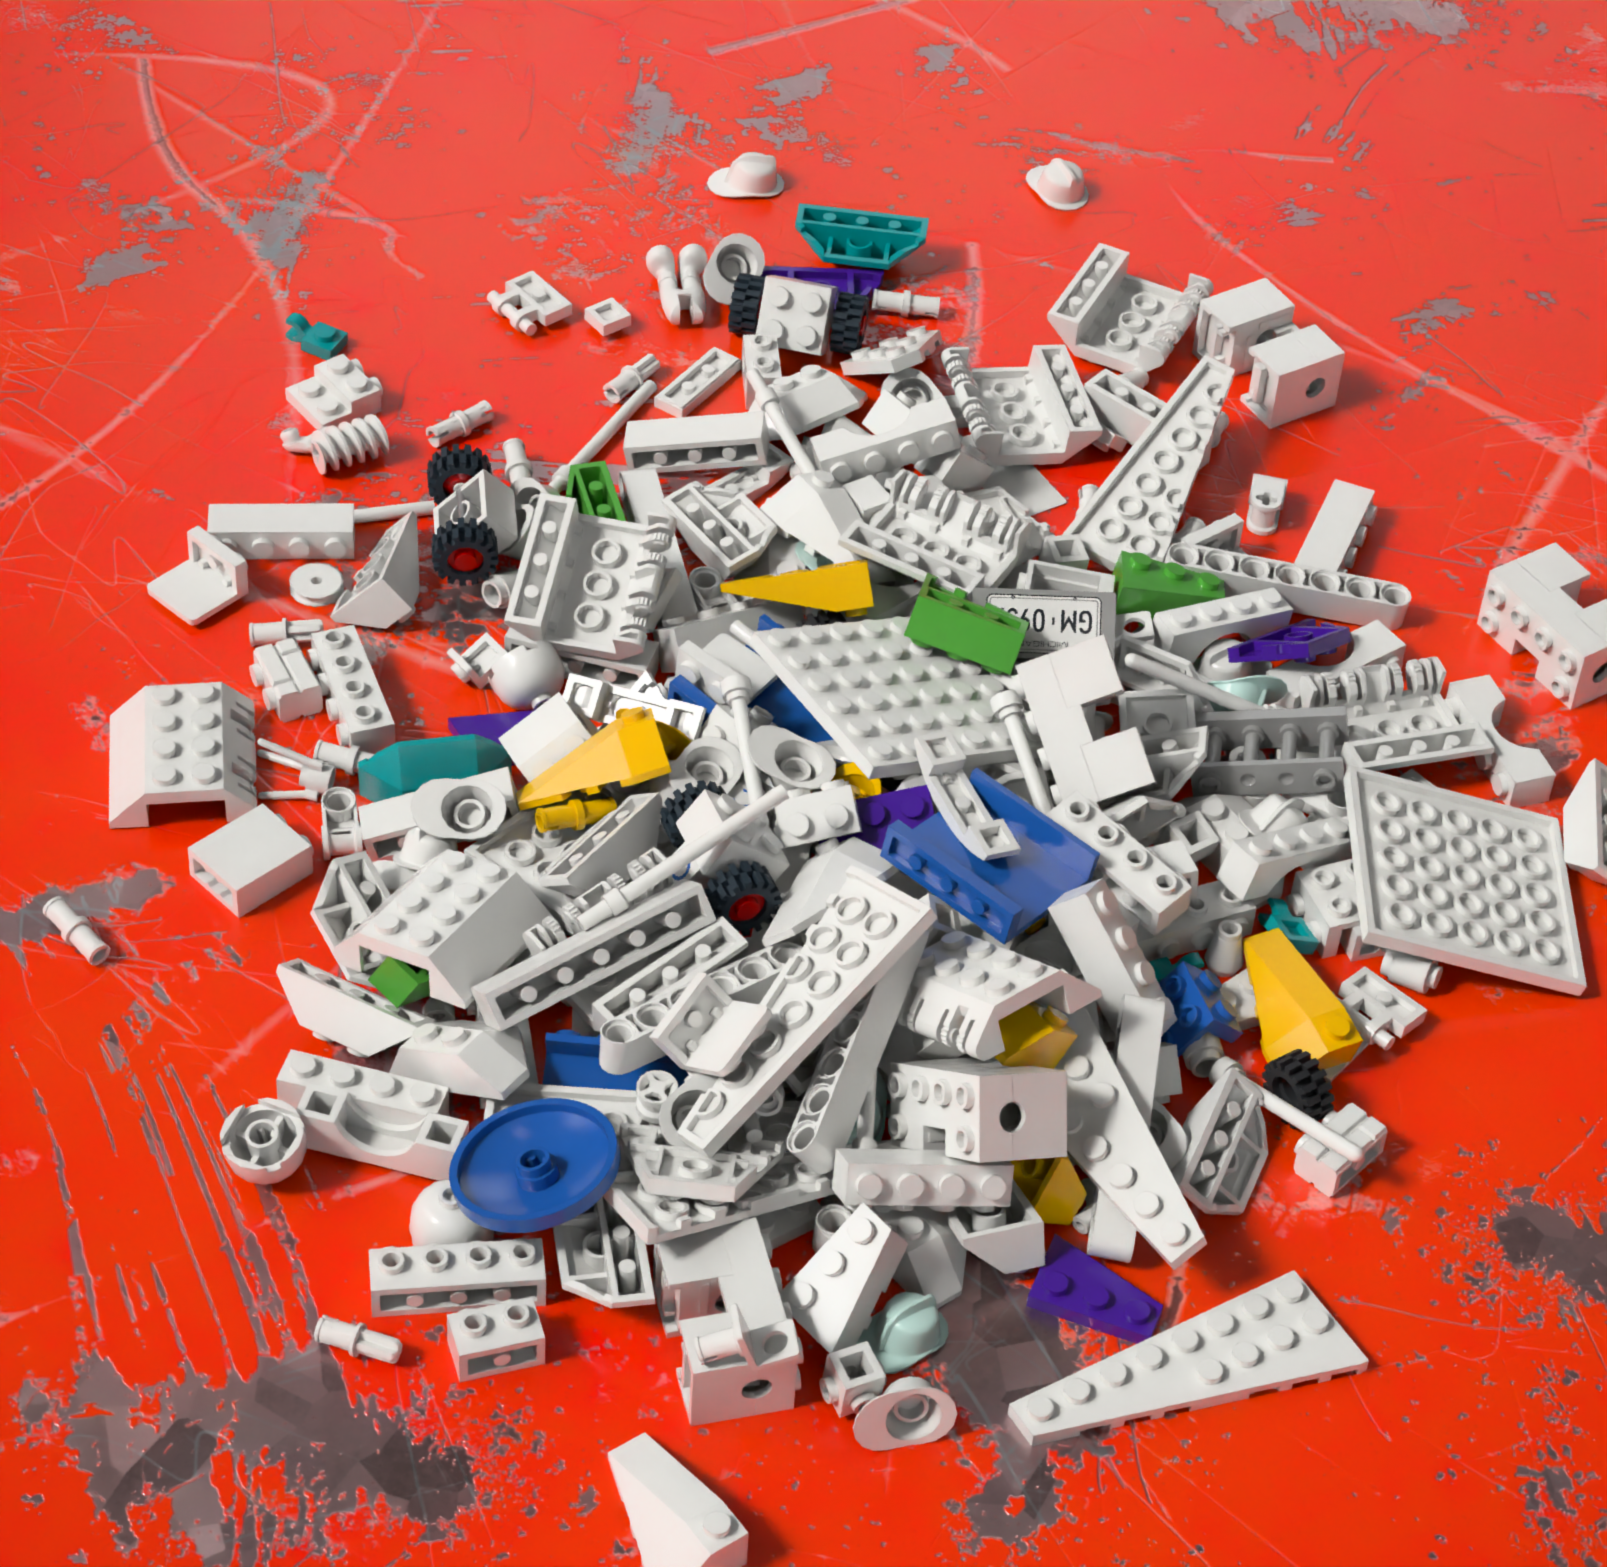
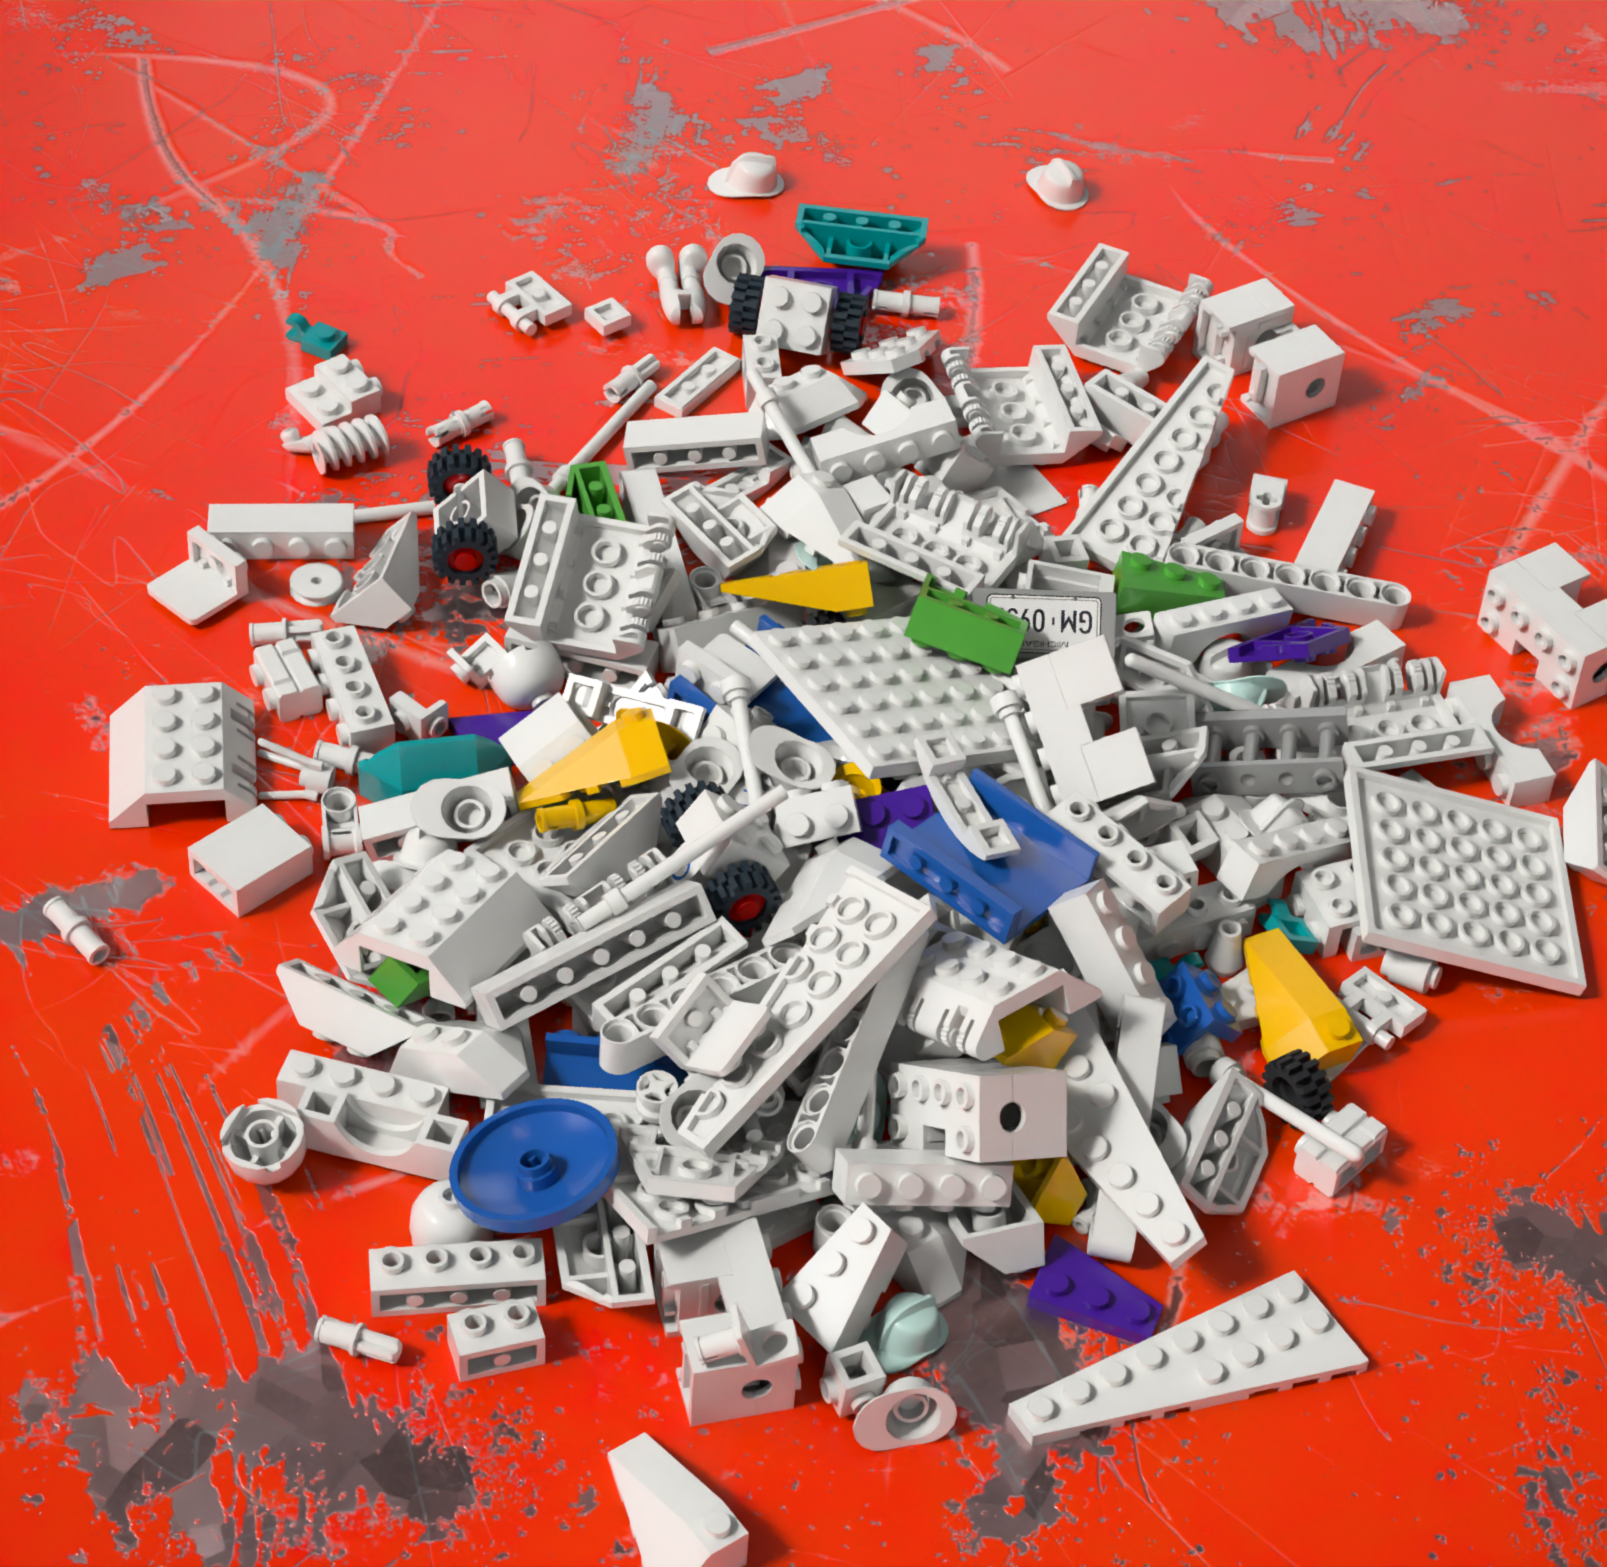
(417, 721): none -> white bracket

